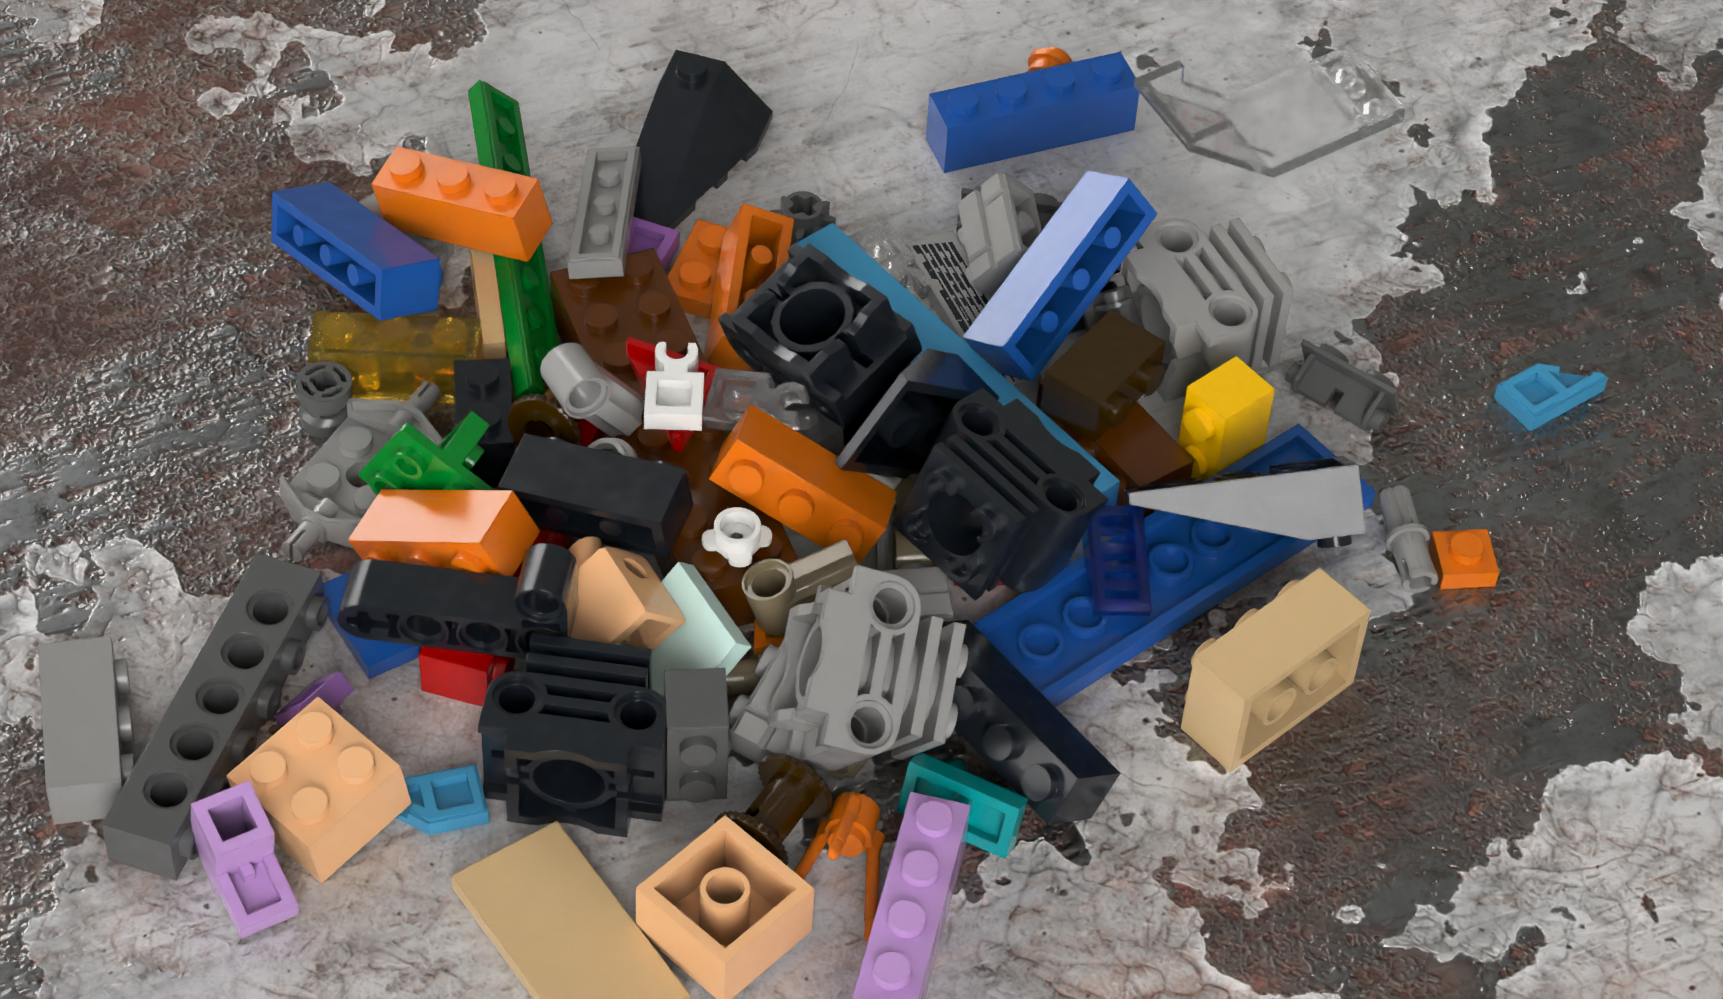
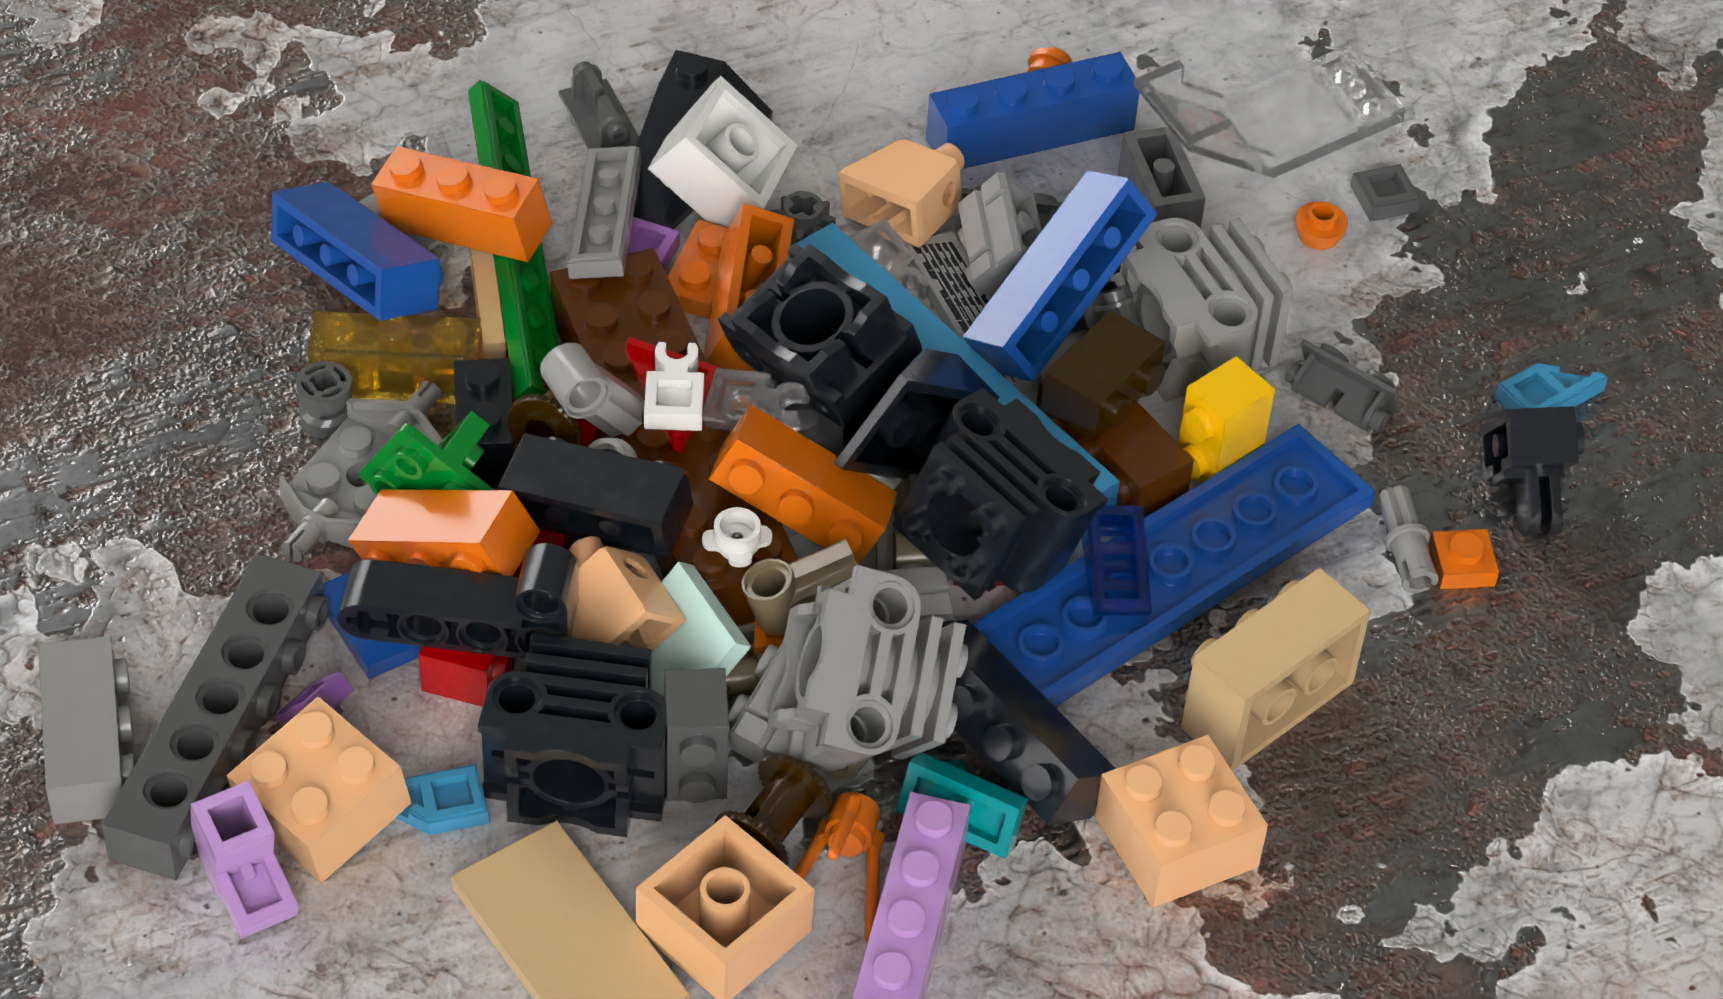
(597, 109): none -> dark grey hinge
(723, 155): none -> white slope
(906, 186): none -> light nougat torso
(1162, 174): none -> flat silver brick
(1180, 820): none -> light nougat brick
(1295, 500): wedge -> none
(1320, 225): none -> orange plate
(1385, 192): none -> dark grey tile
(1532, 452): none -> black brick

